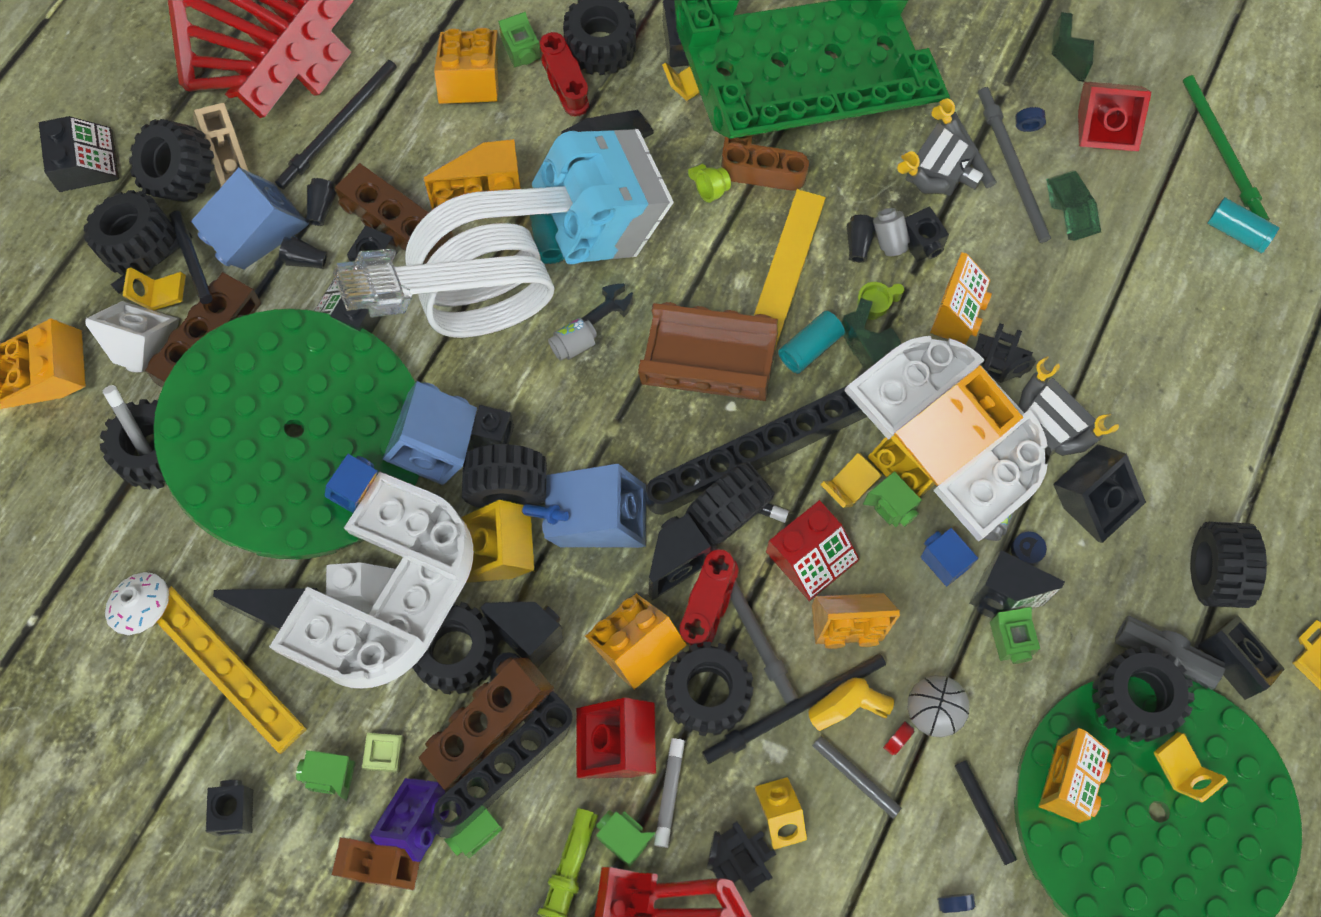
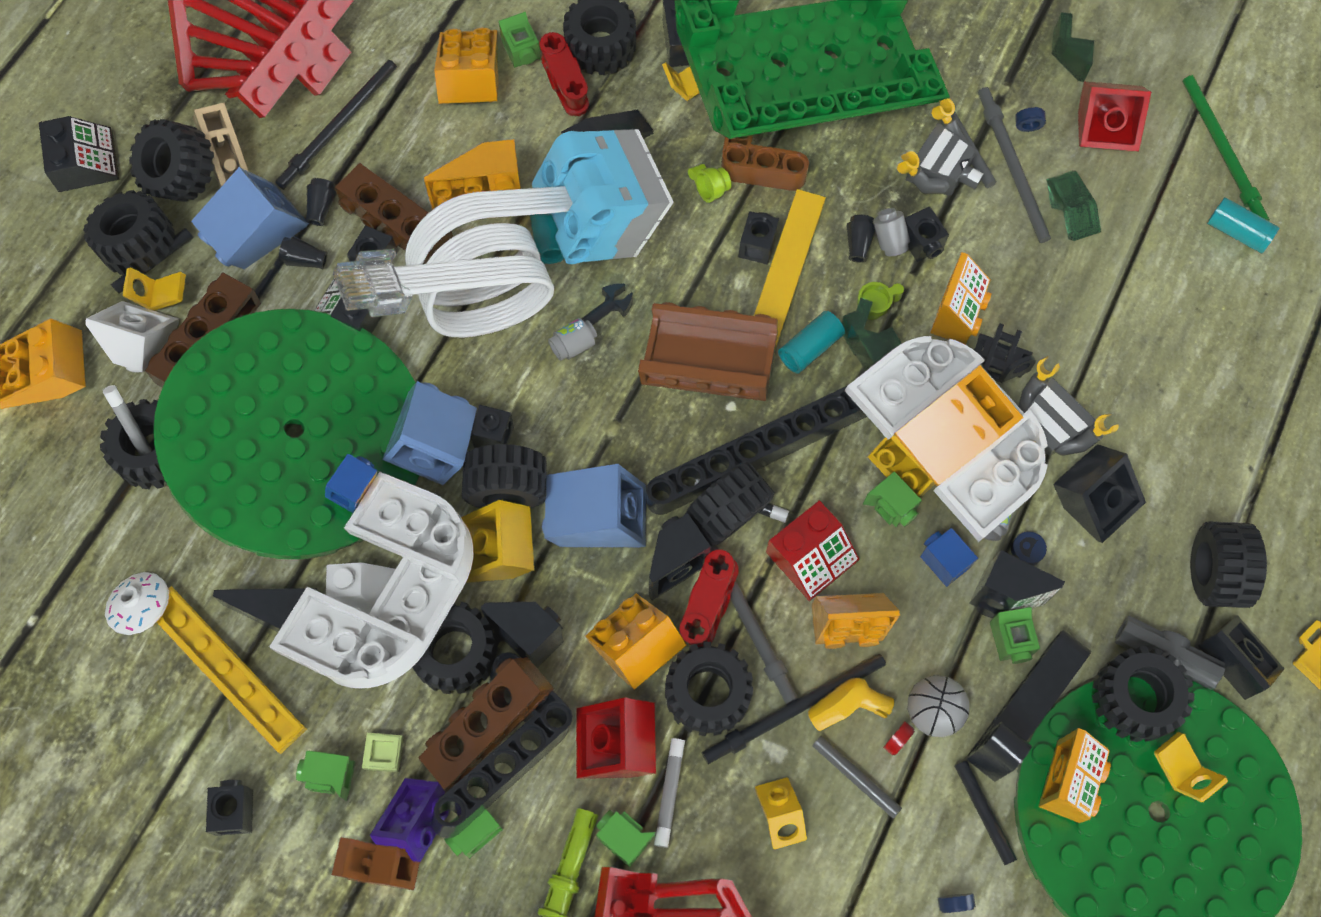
(191, 257): black bar -> none
(552, 513): blue piece -> none
(737, 862): black piece -> none
(754, 247): none -> black brick
(852, 481): yellow bracket -> none
(1005, 740): none -> black beam

